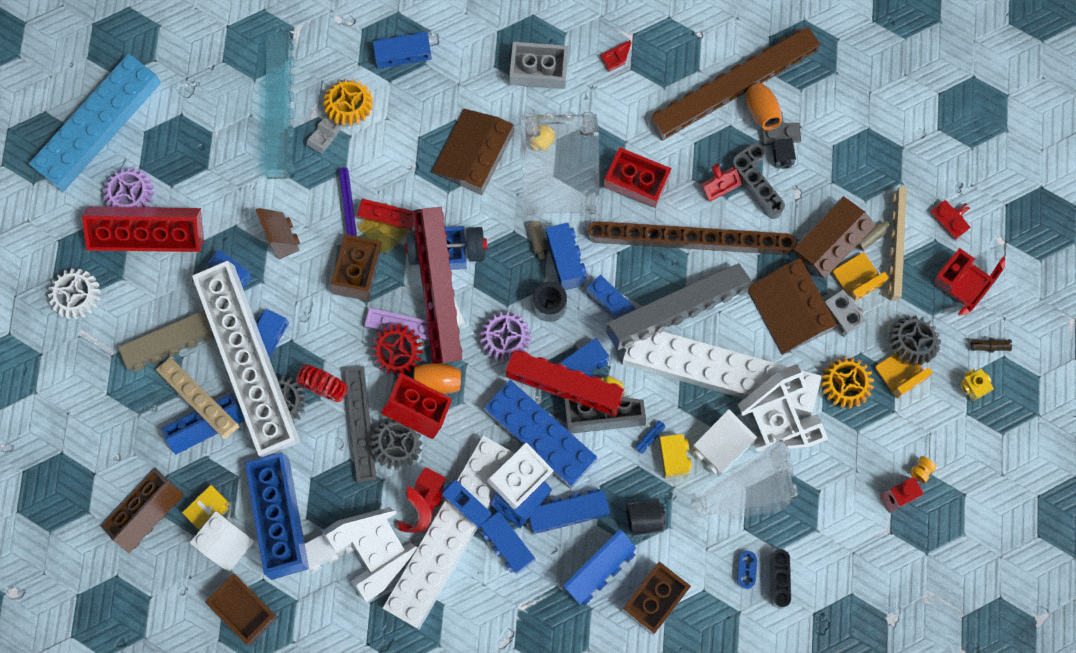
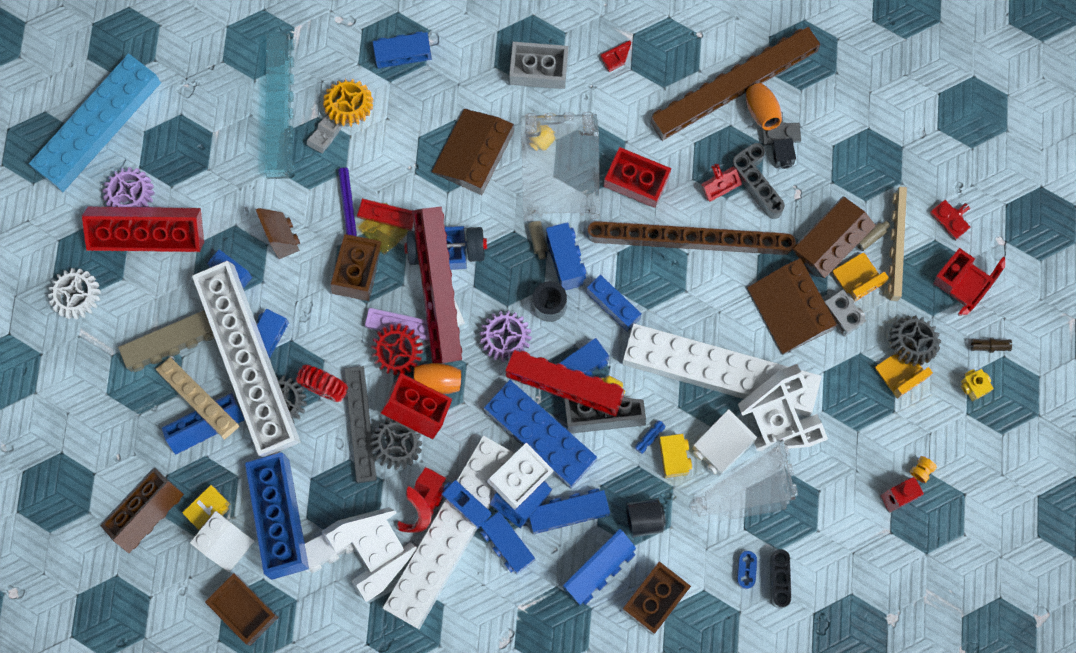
(678, 306): dark grey brick -> none
(853, 386): light orange gear -> none

